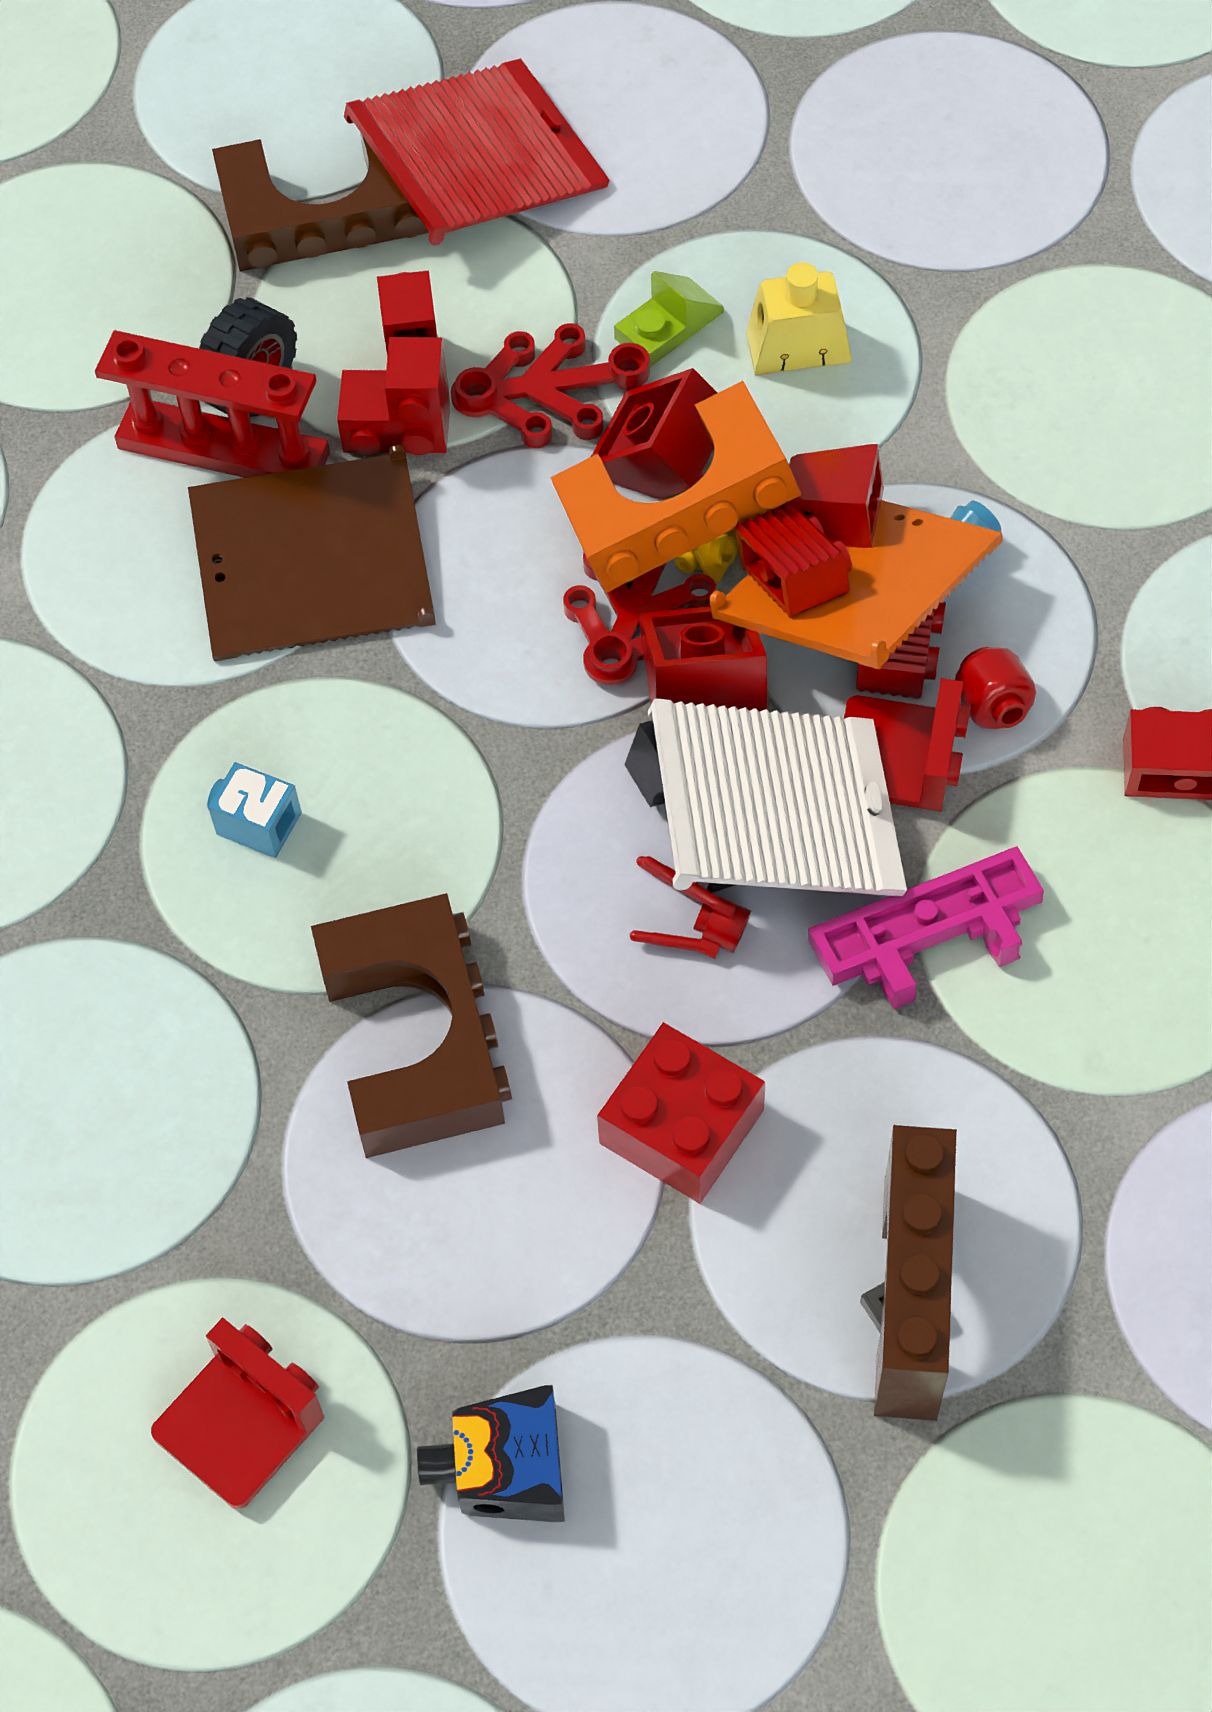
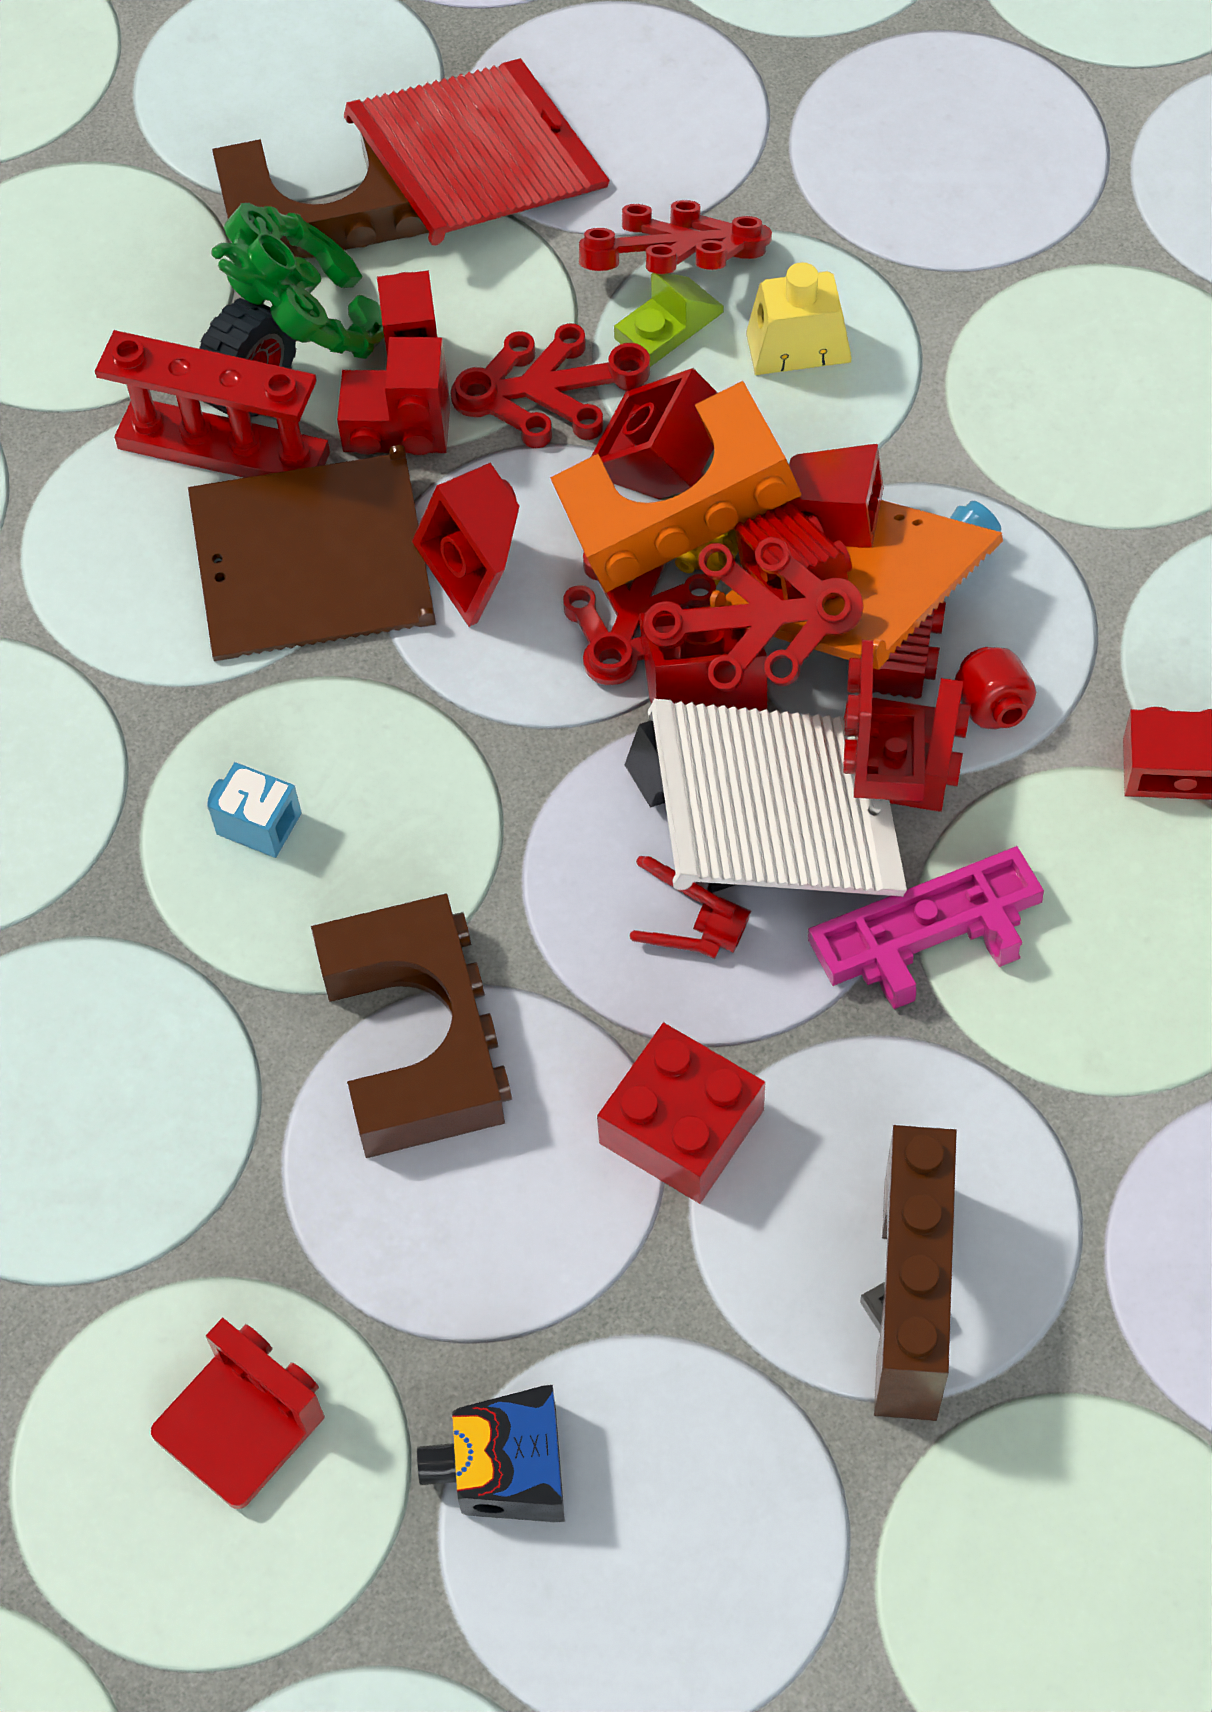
(270, 272): none -> green piece
(469, 537): none -> red slope
(674, 241): none -> red plant
(763, 614): none -> red plant
(887, 742): none -> red bracket

